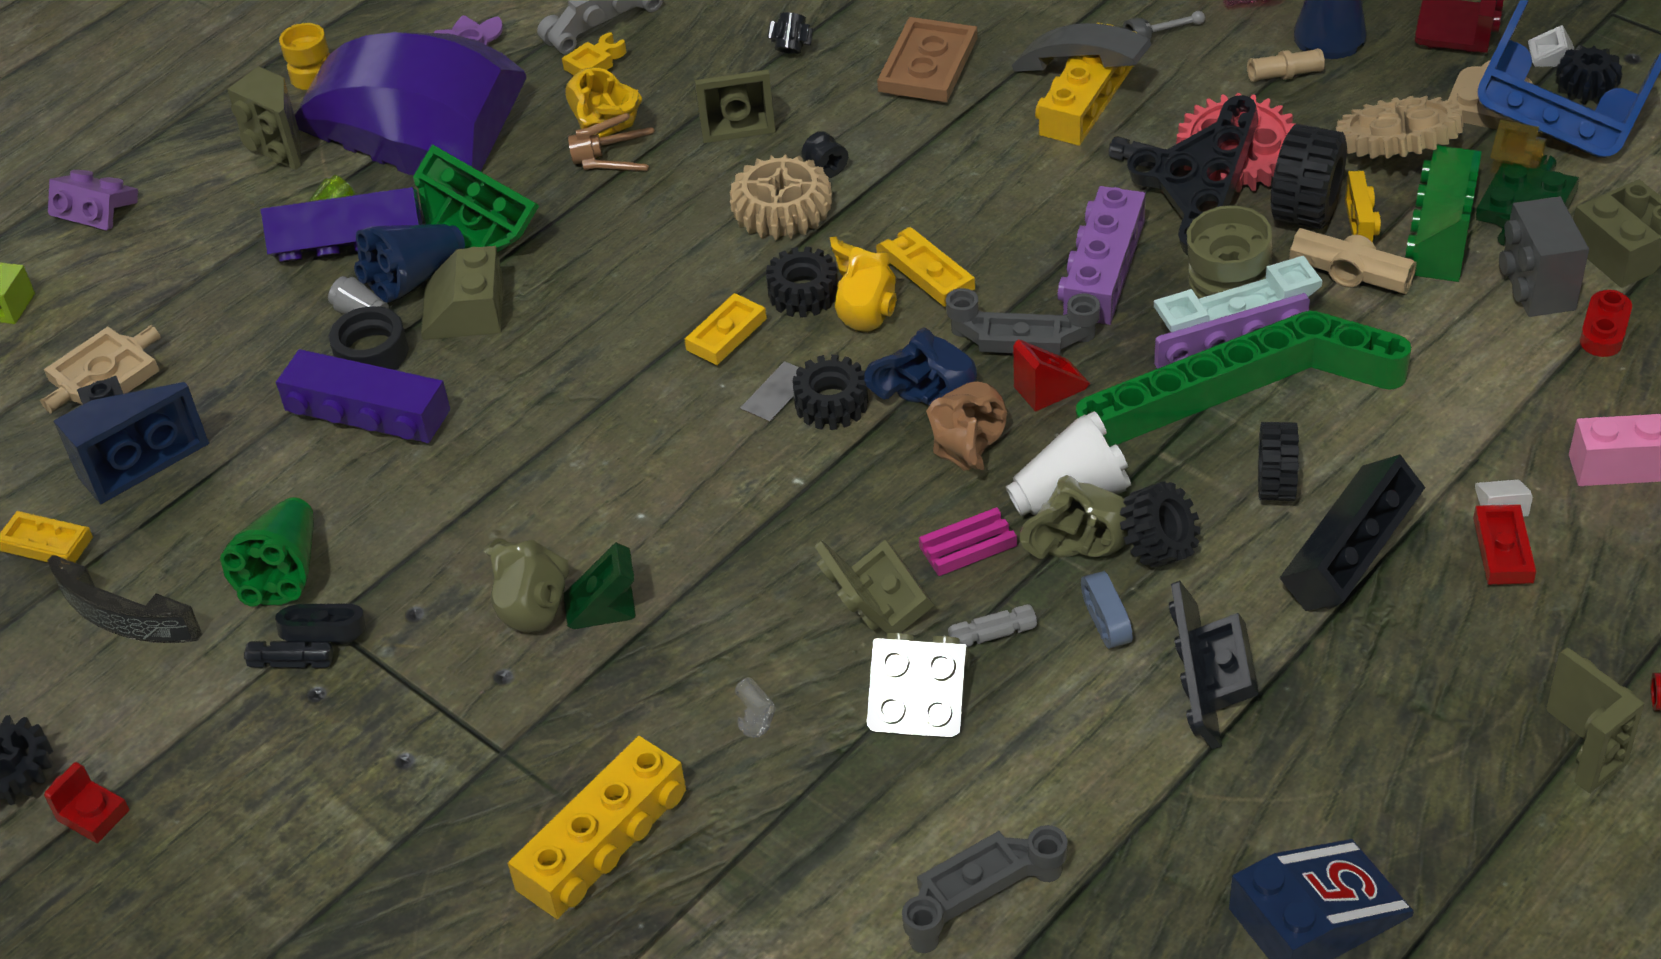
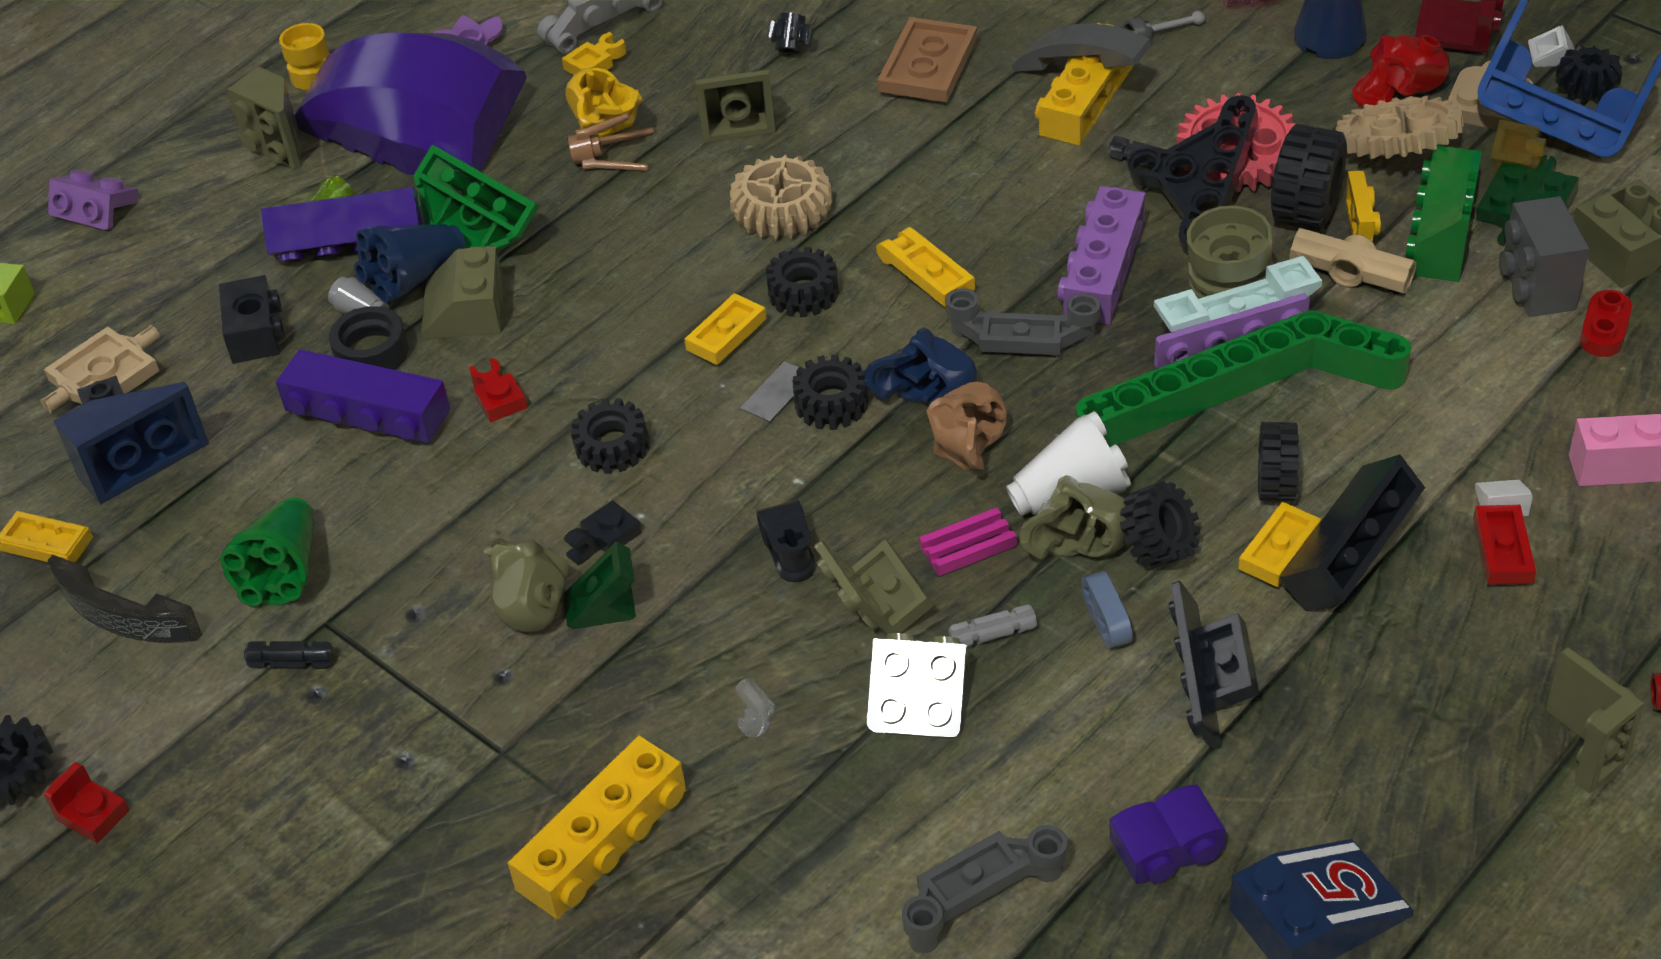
(250, 319): none -> black brick
(321, 622): black plate -> none
(496, 392): none -> red plate
(601, 531): none -> black plate
(610, 419): none -> black tyre
(788, 540): none -> black piece
(825, 153): black wheel -> none
(866, 289): yellow head -> none
(1044, 376): red slope -> none
(1167, 834): none -> dark purple brick
(1277, 543): none -> yellow plate
(1285, 65): tan pin -> none
(1404, 66): none -> red head

